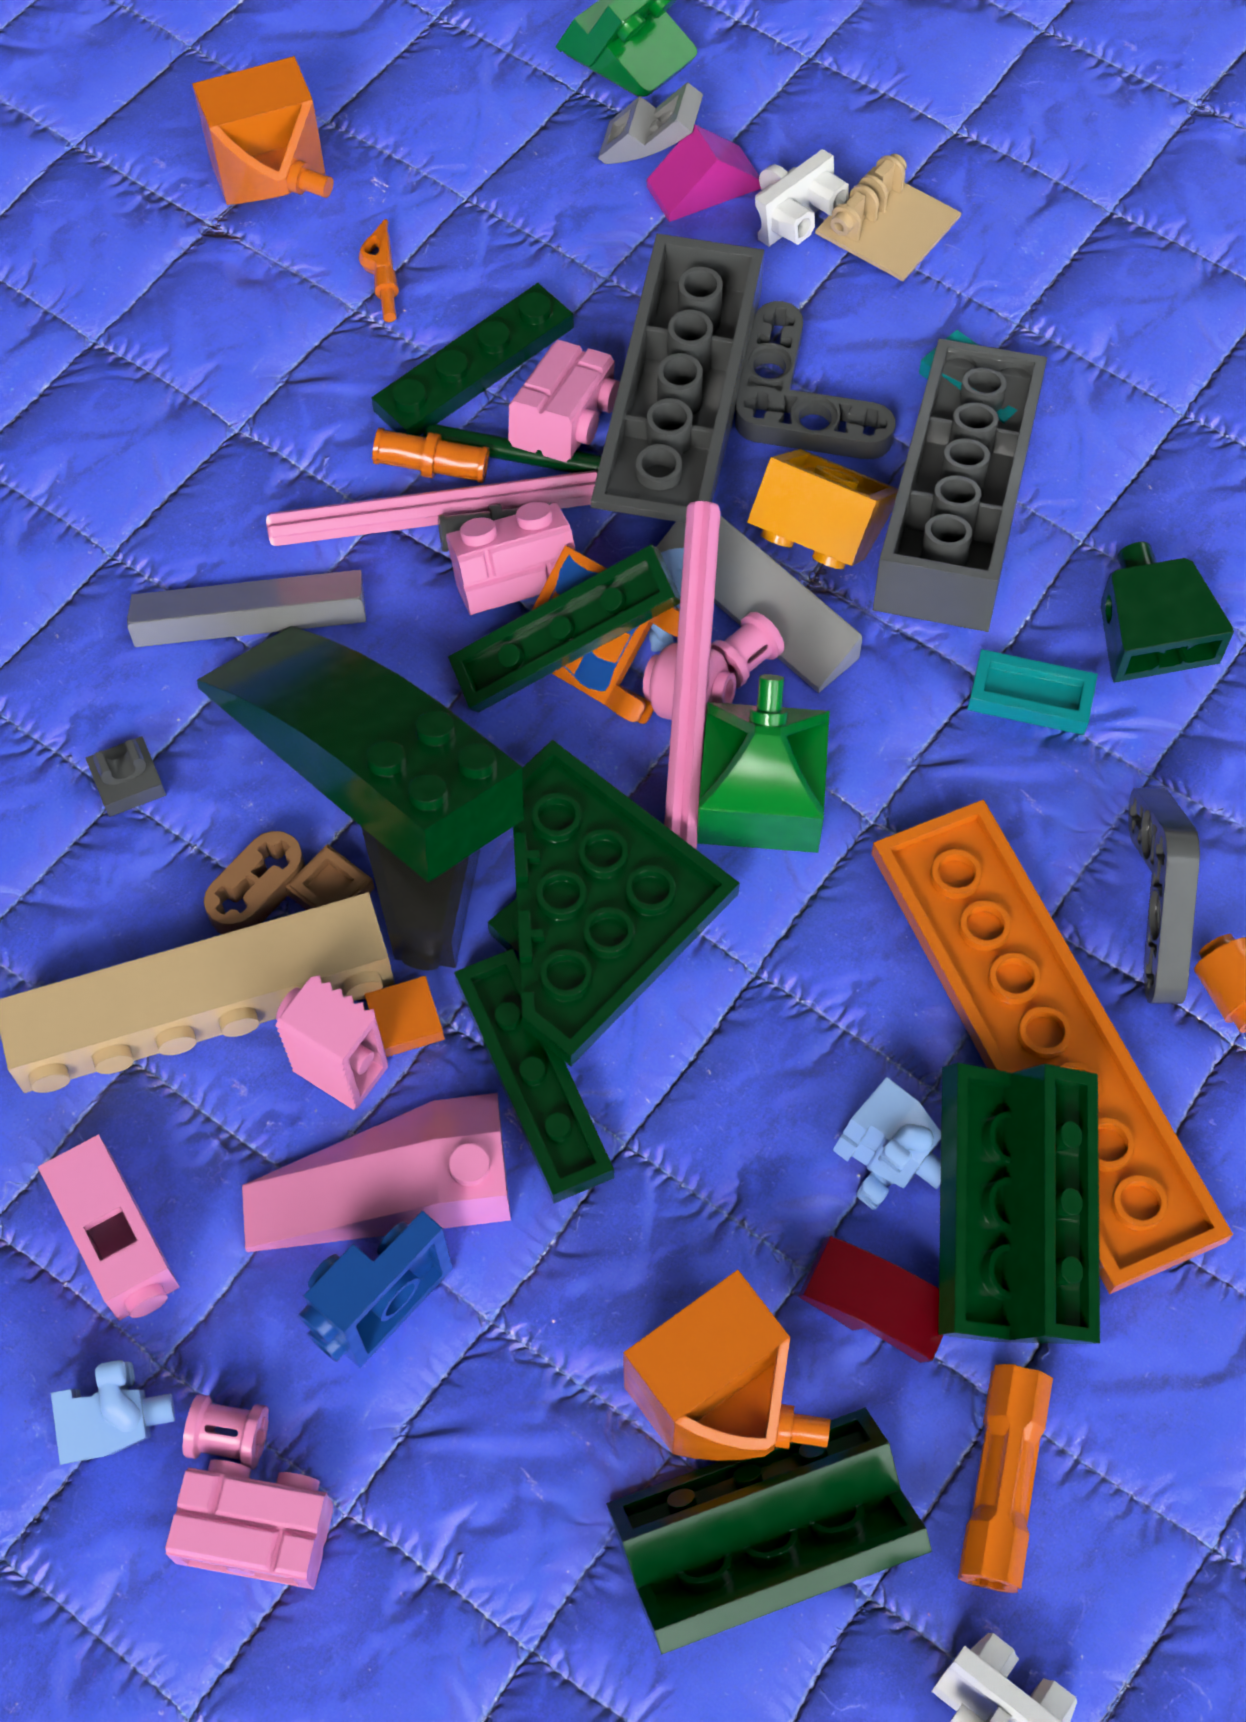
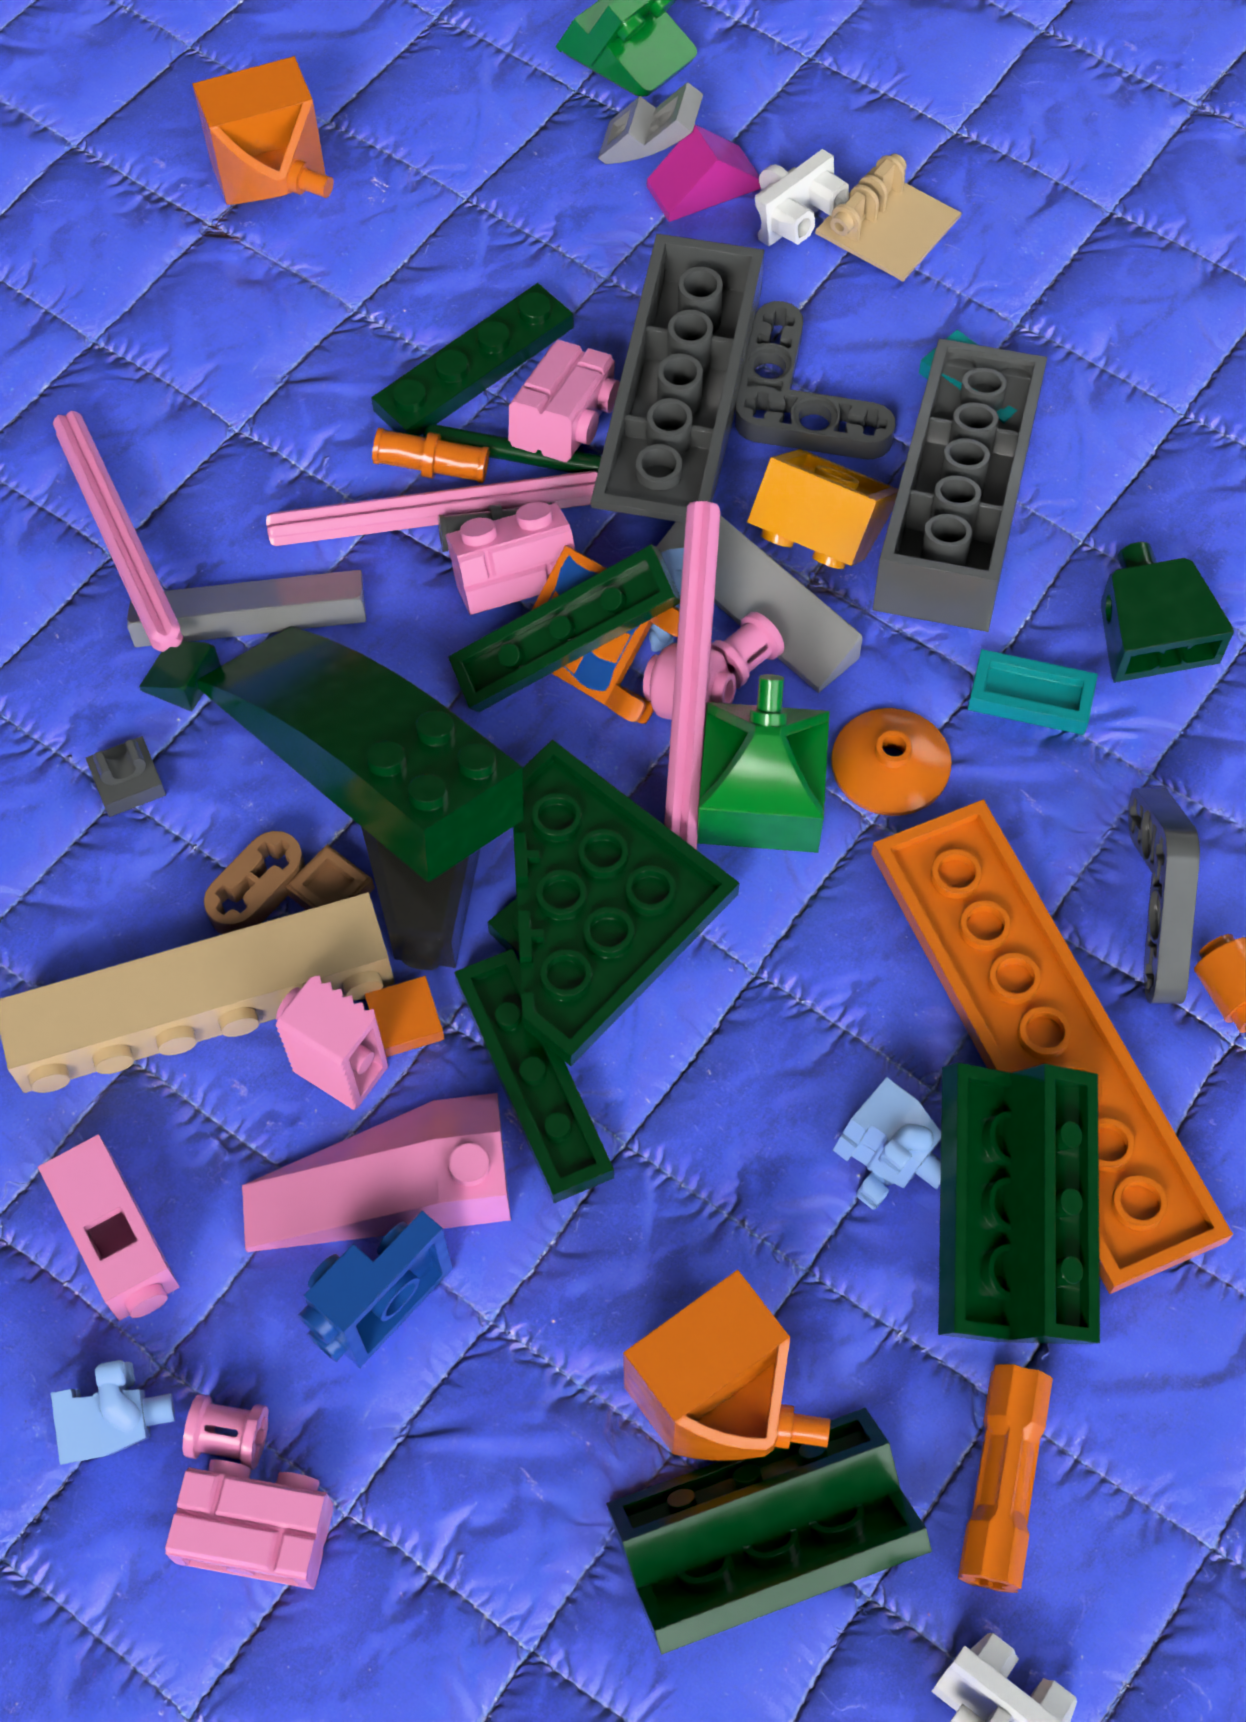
(118, 532): none -> bright pink axle
(177, 671): none -> dark green slope
(382, 268): orange hand -> none
(875, 1296): dark red slope -> none
(888, 782): none -> orange dish

